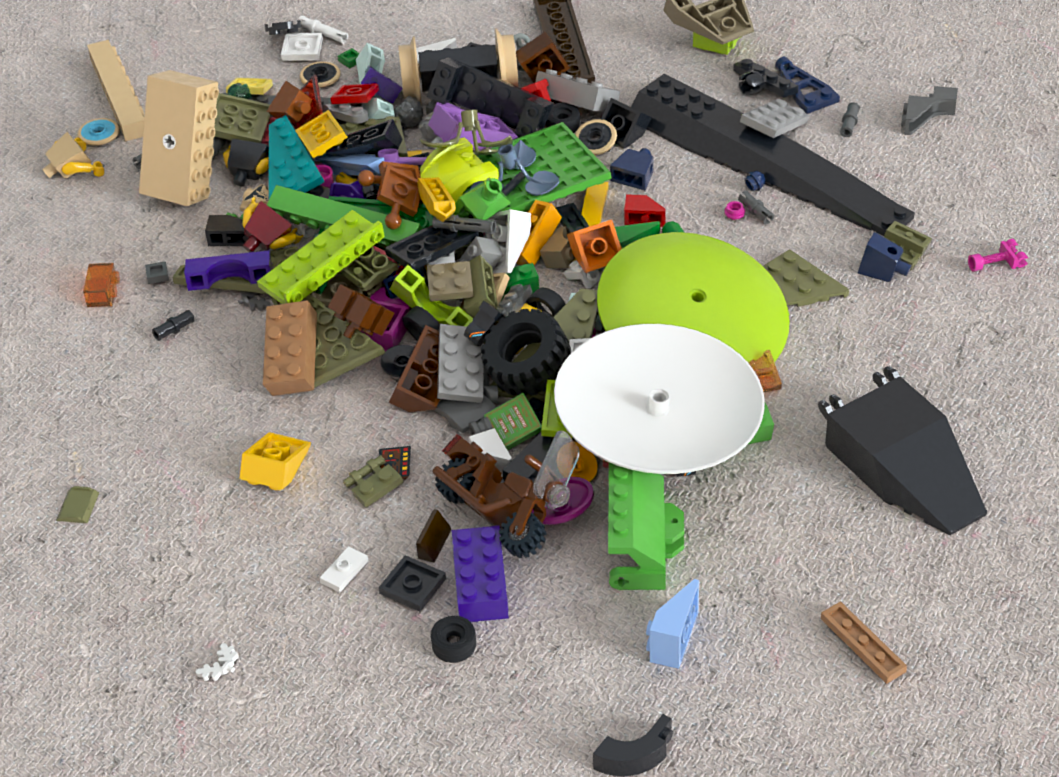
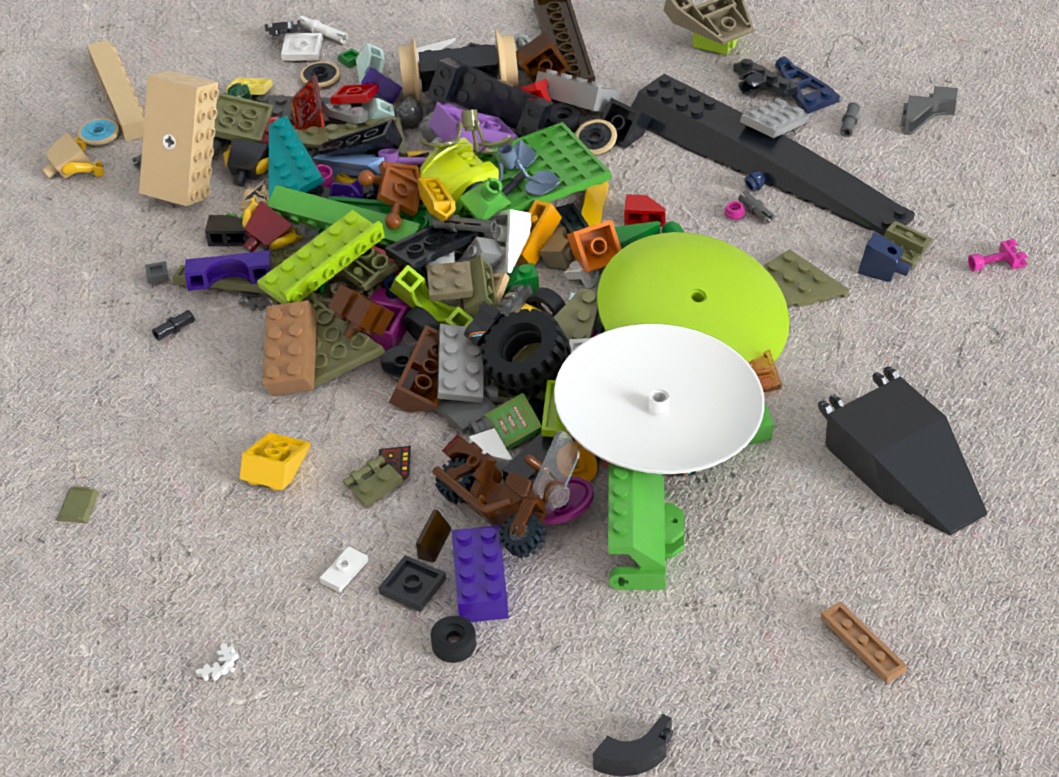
(101, 284): clear orange brick -> none
(290, 102): dark orange torso -> none
(321, 134): yellow plate -> none
(633, 168): dark blue torso -> none
(673, 627): light blue slope -> none

